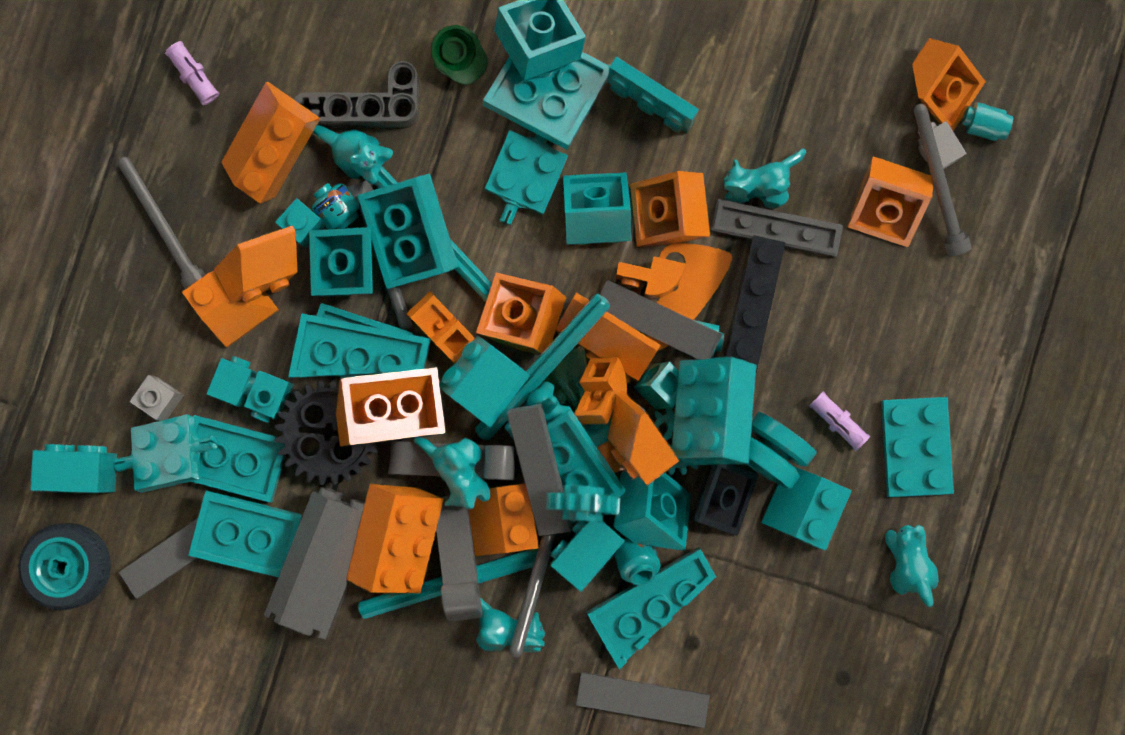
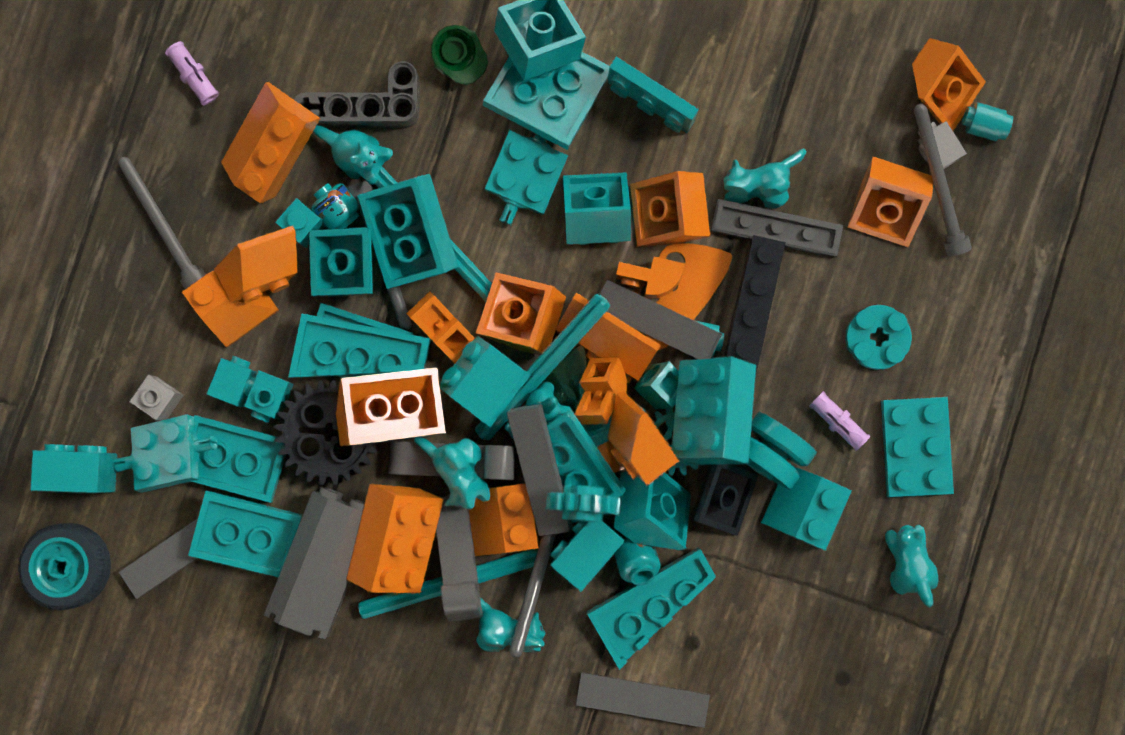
(892, 324): none -> teal plate

